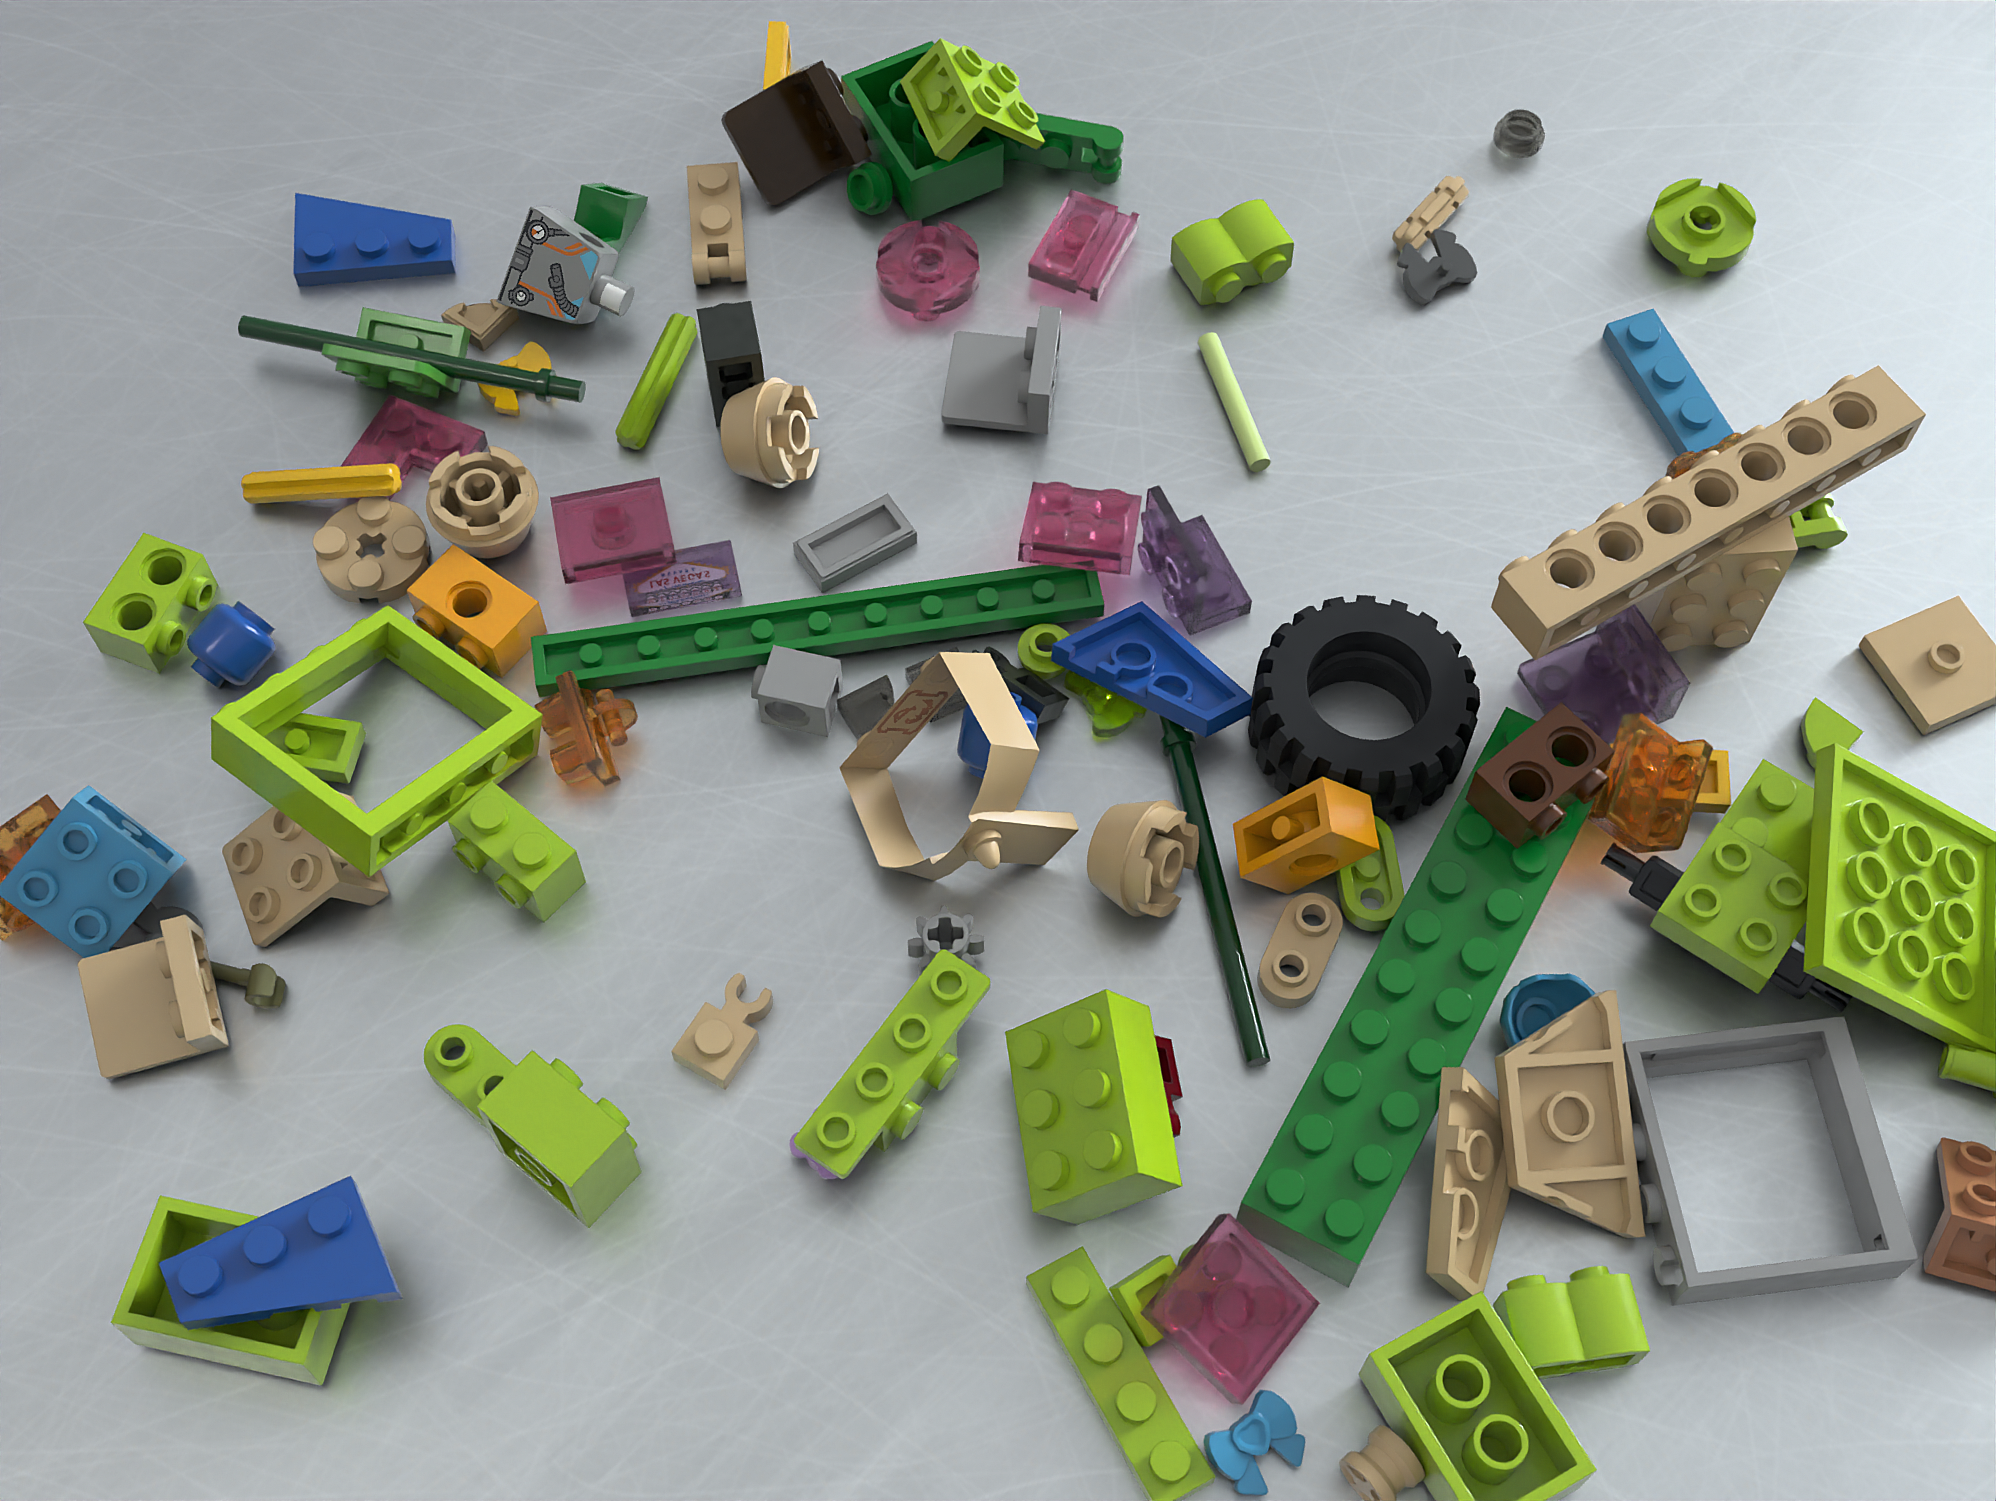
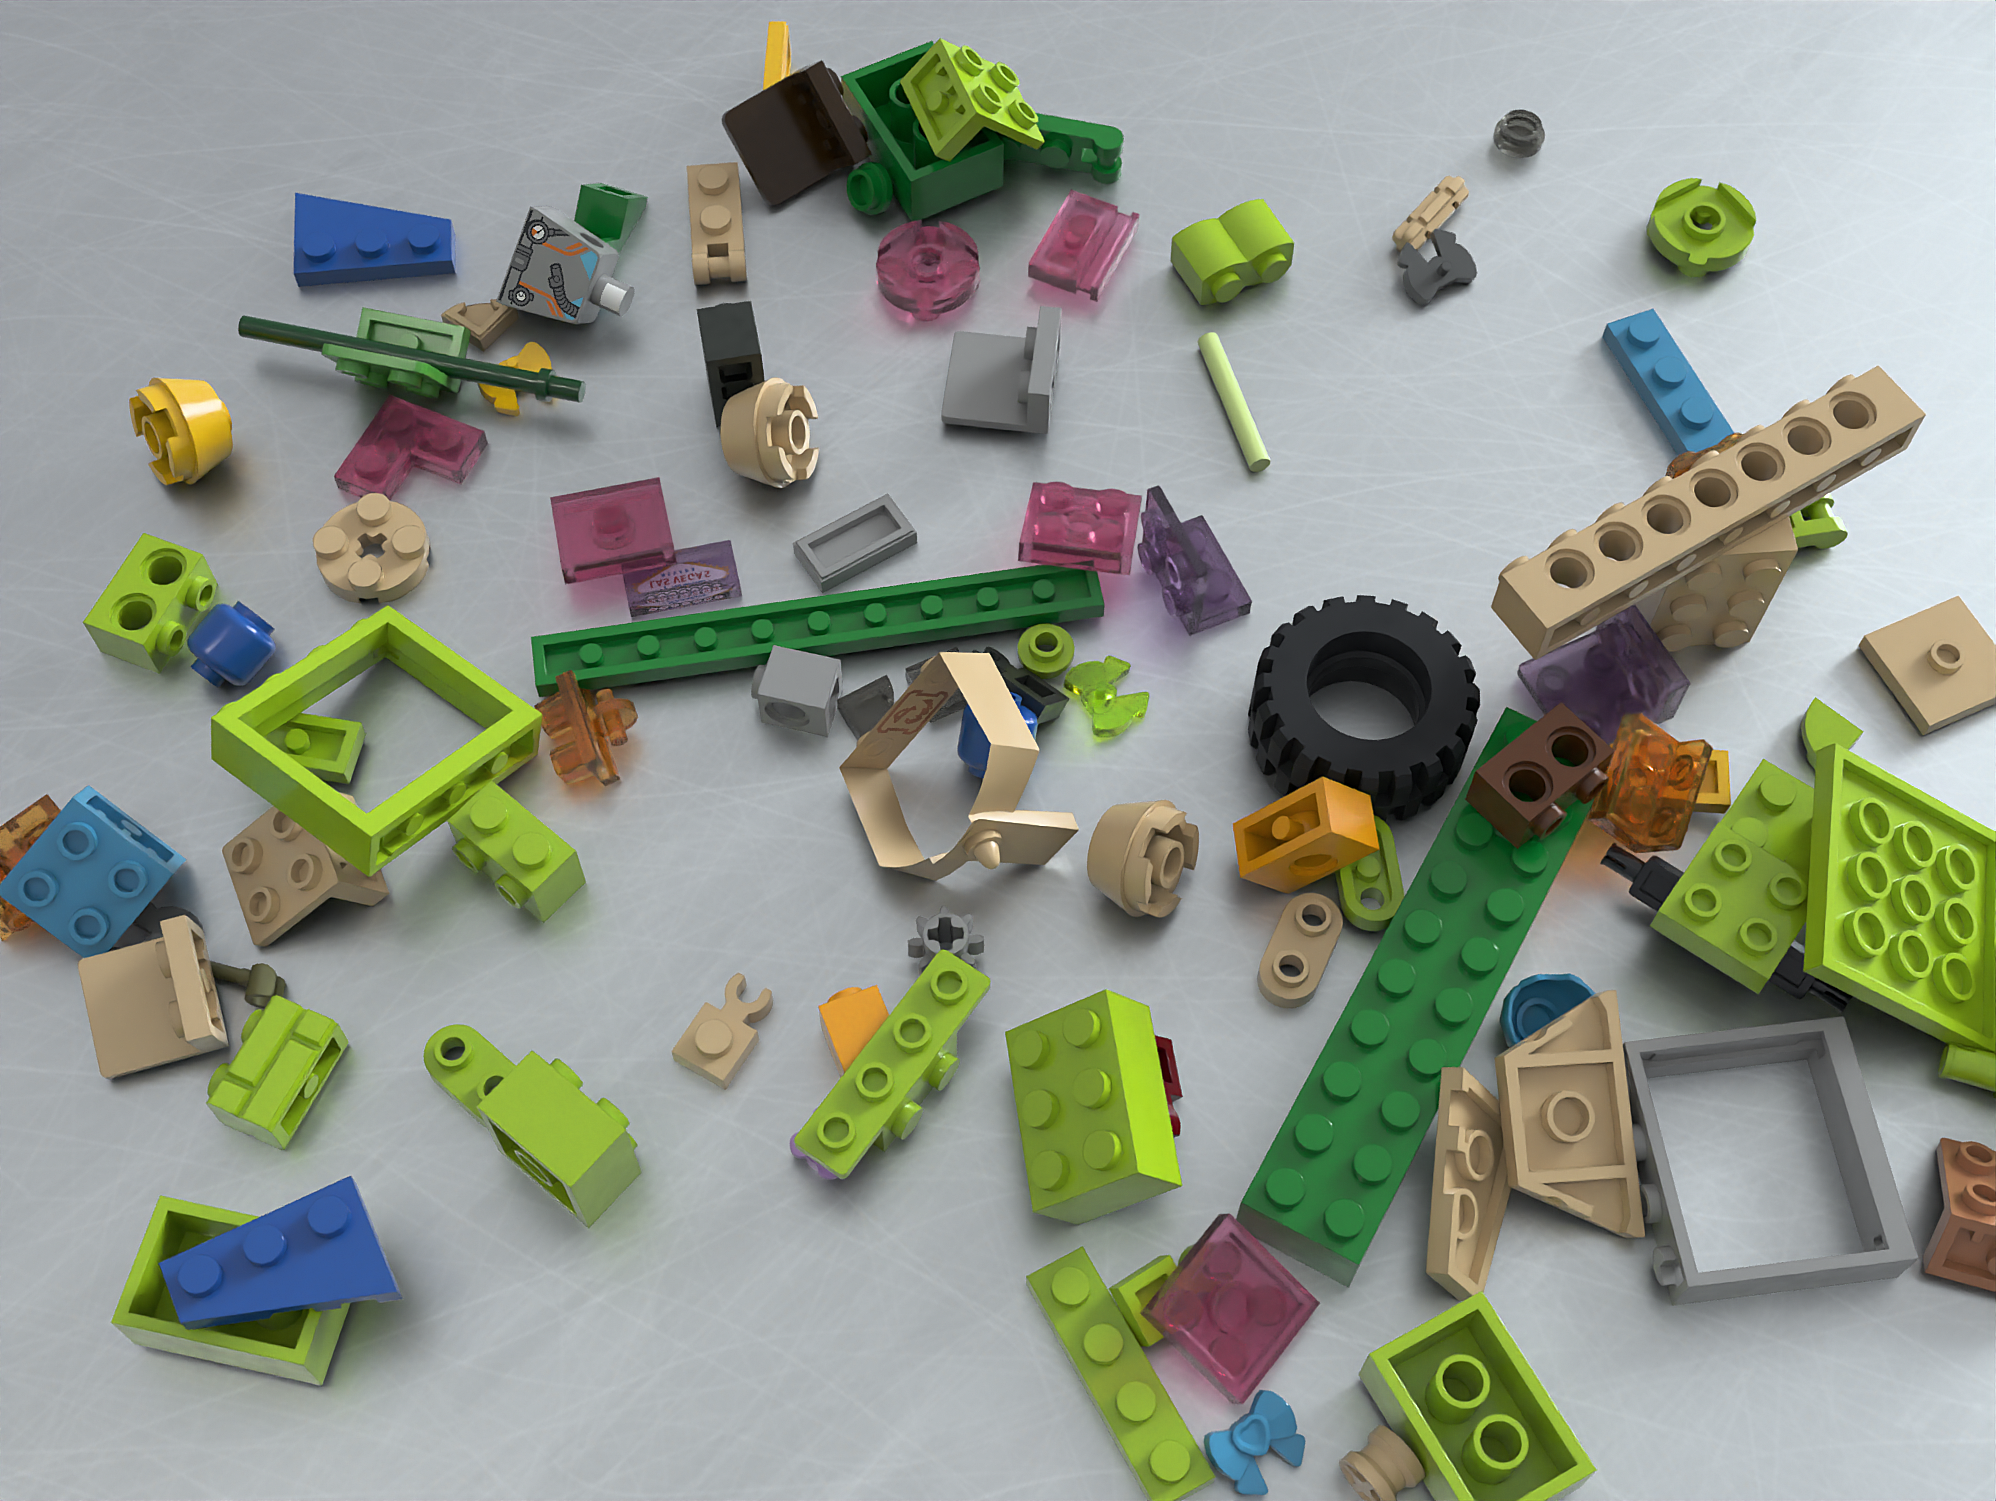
(182, 427): none -> yellow cone
(276, 1071): none -> lime brick
(321, 483): yellow axle -> none
(462, 586): light orange brick -> none
(482, 501): tan cone -> none
(656, 381): lime axle -> none
(850, 1022): none -> light orange brick
(1156, 668): blue wing -> none
(1178, 745): dark green bar -> none
(1574, 1324): lime brick -> none

